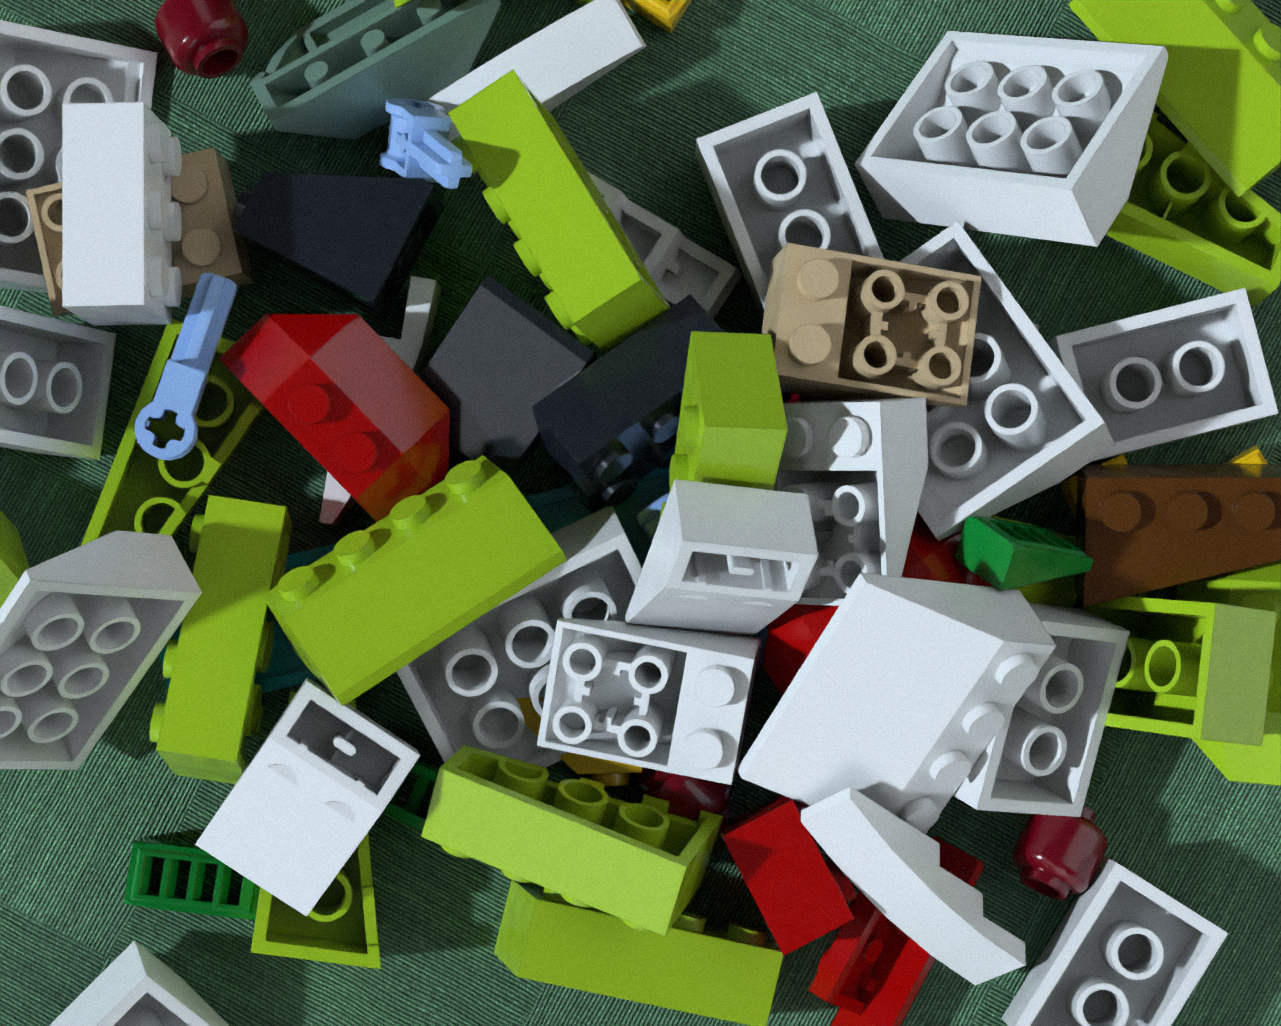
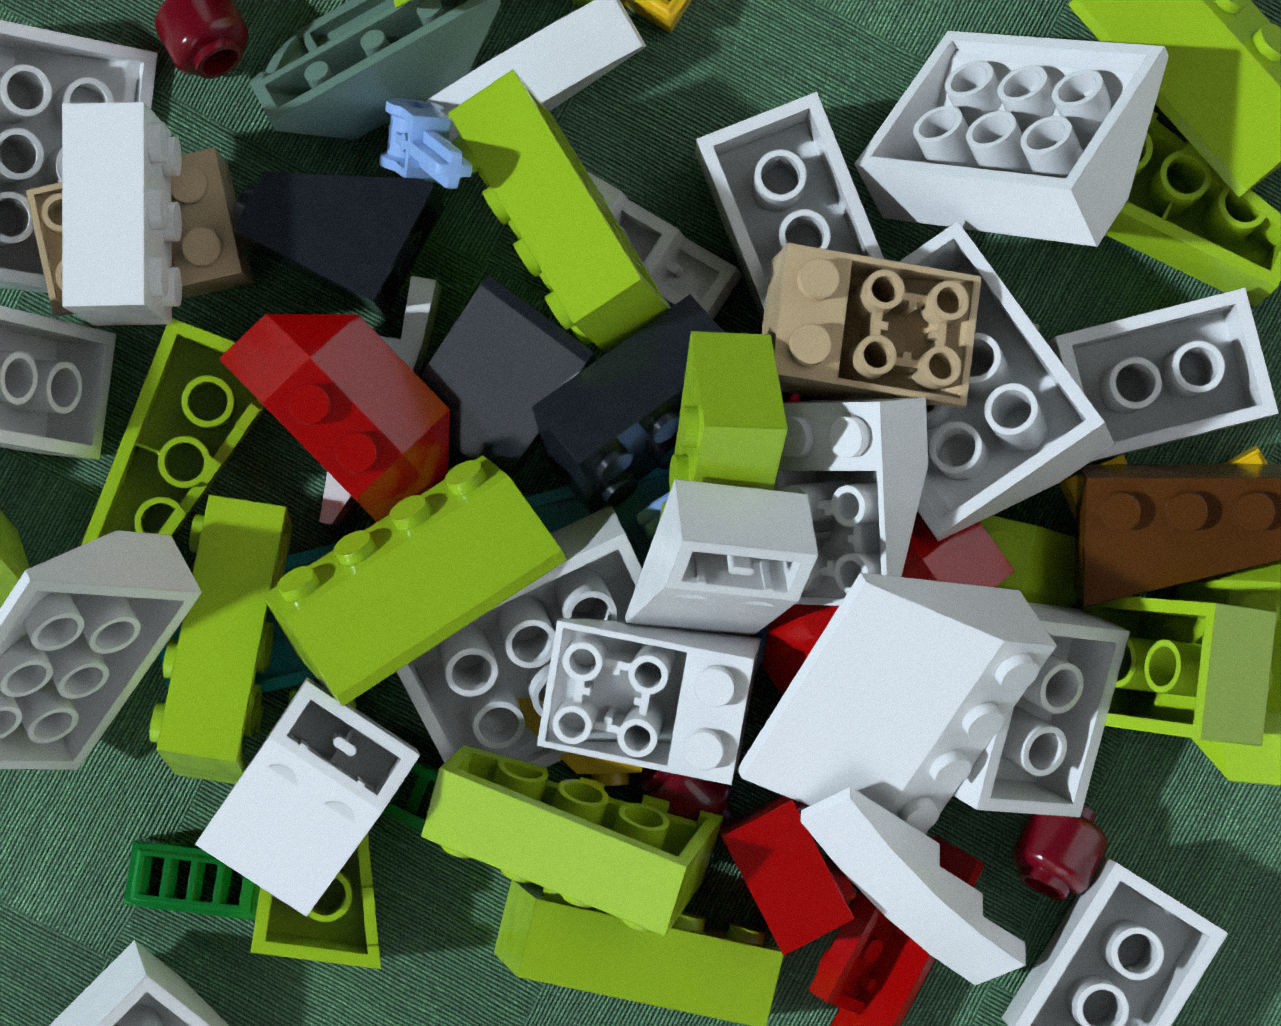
(188, 368): light blue connector -> none
(1017, 553): green slope -> none

